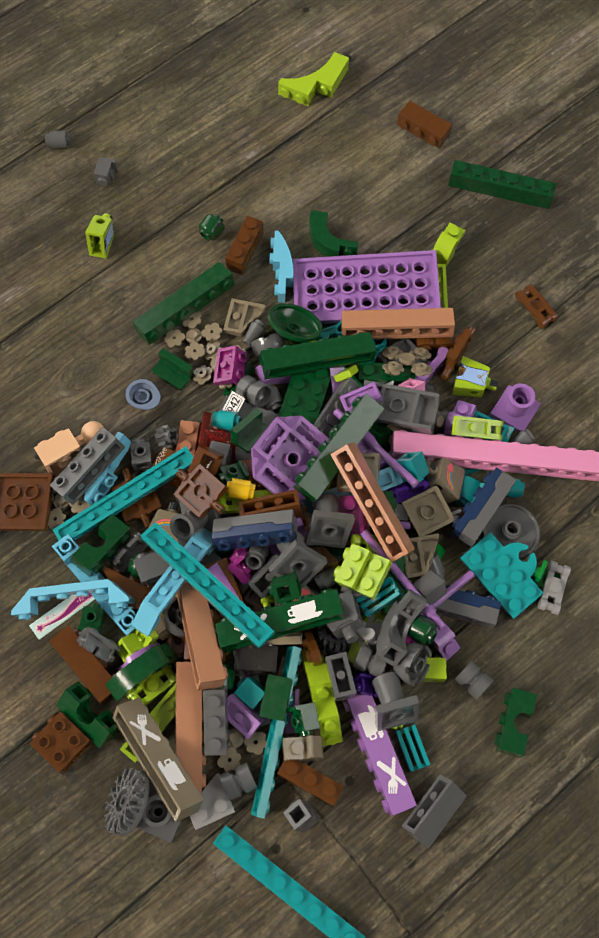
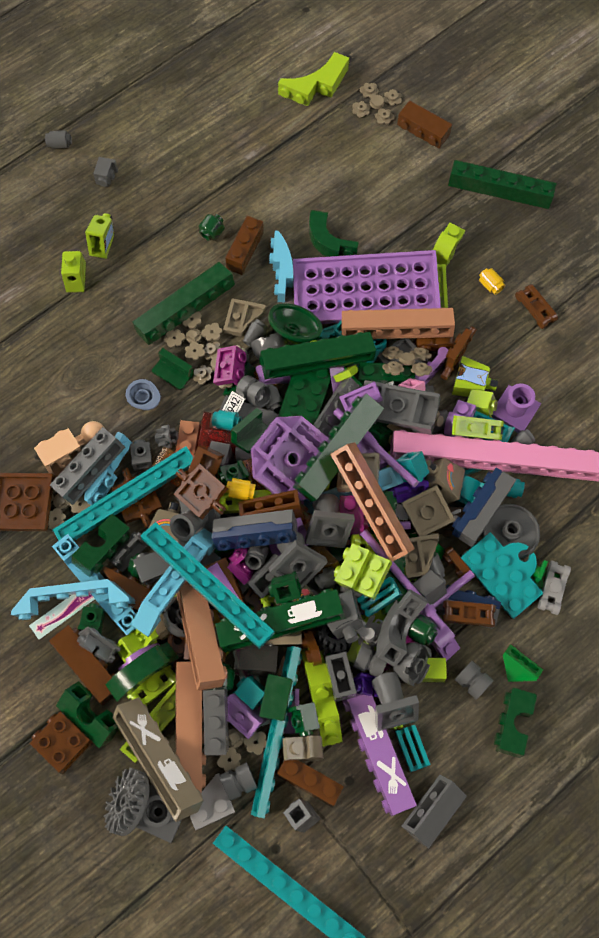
(73, 265): none -> lime torso
(376, 102): none -> dark tan plant
(451, 557): none -> reddish brown plate
(469, 613): none -> reddish brown plate
(484, 401): none -> lime brick
(492, 281): none -> yellow brick
(519, 666): none -> green slope

